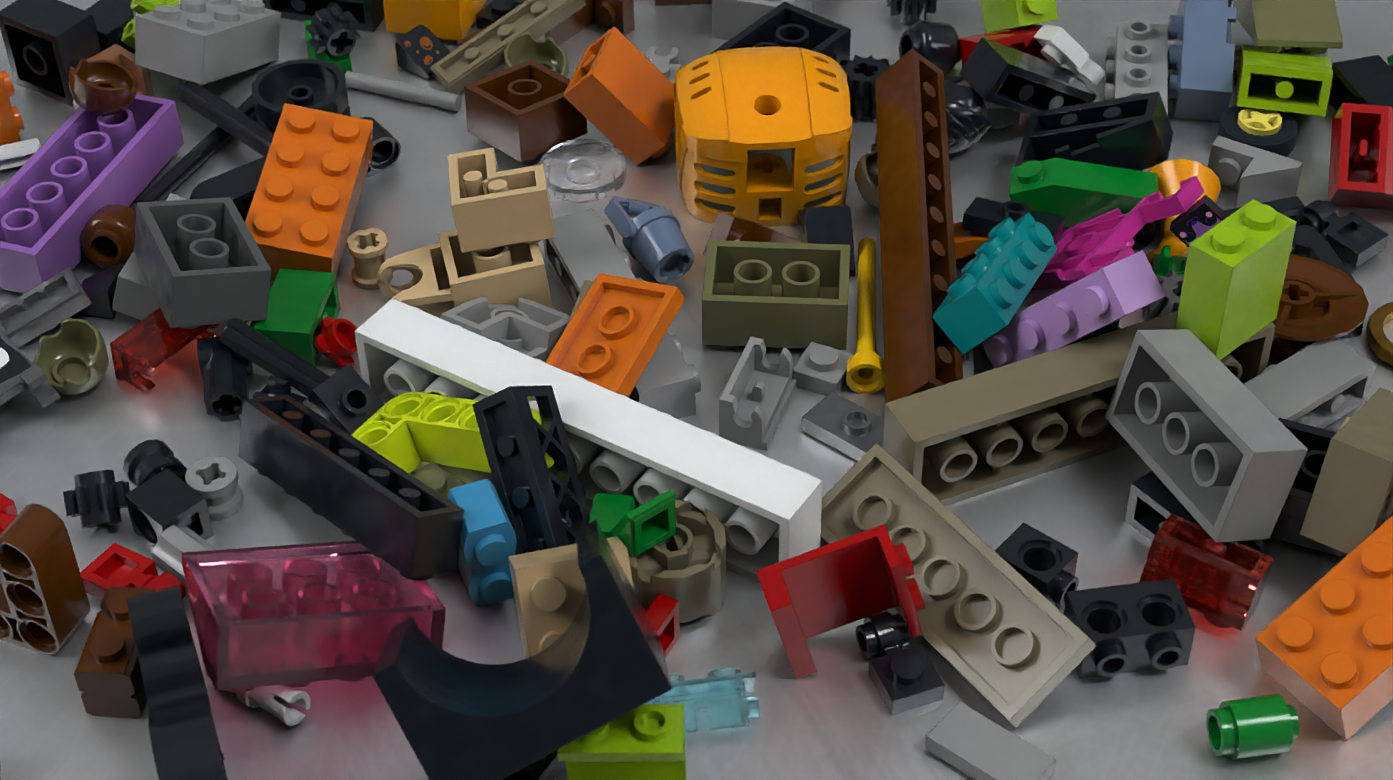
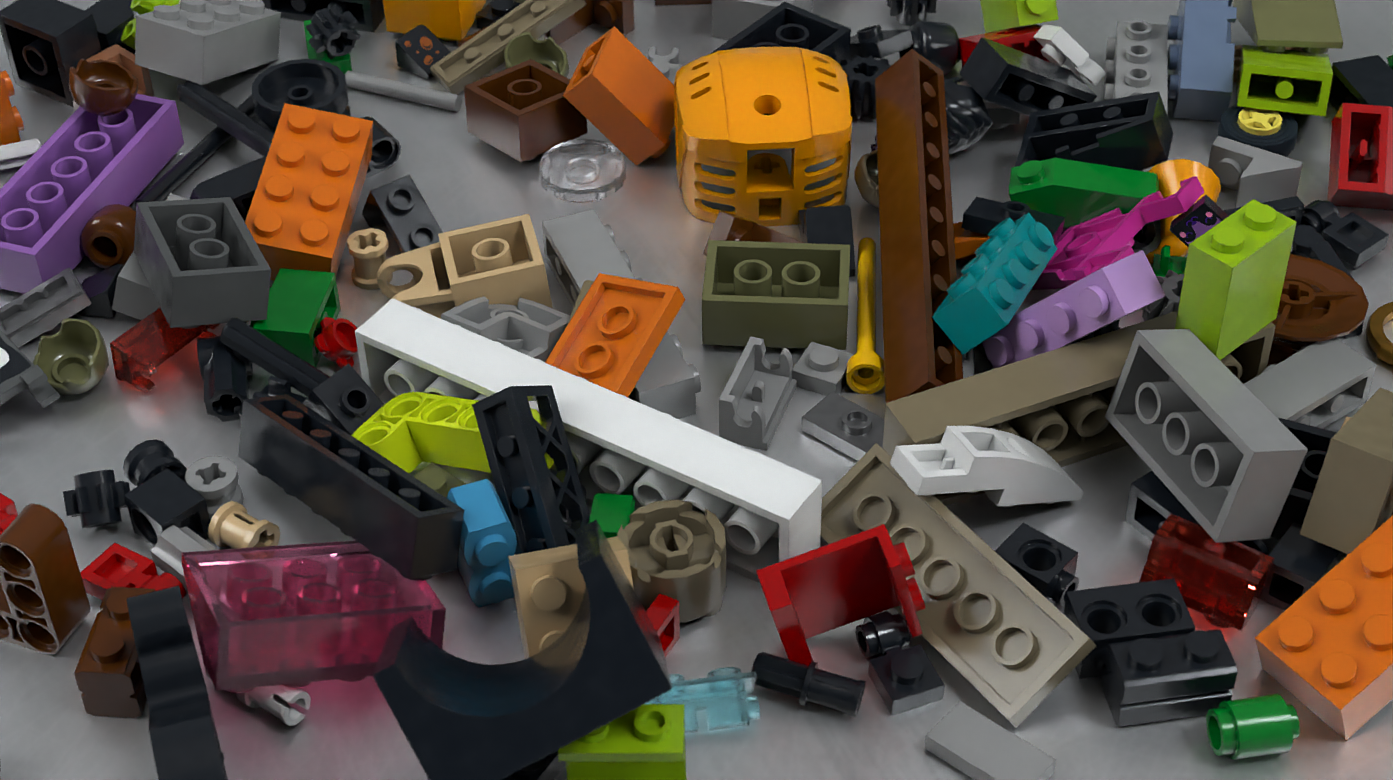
(237, 529): none -> tan bush
(404, 214): none -> black bracket
(496, 205): tan brick -> none
(647, 524): green slope -> none
(651, 237): sand blue piece -> none
(808, 683): none -> black axle
(879, 42): none -> black plate
(988, 461): none -> white slope
(1168, 677): none -> black brick
(1296, 567): none -> black brick

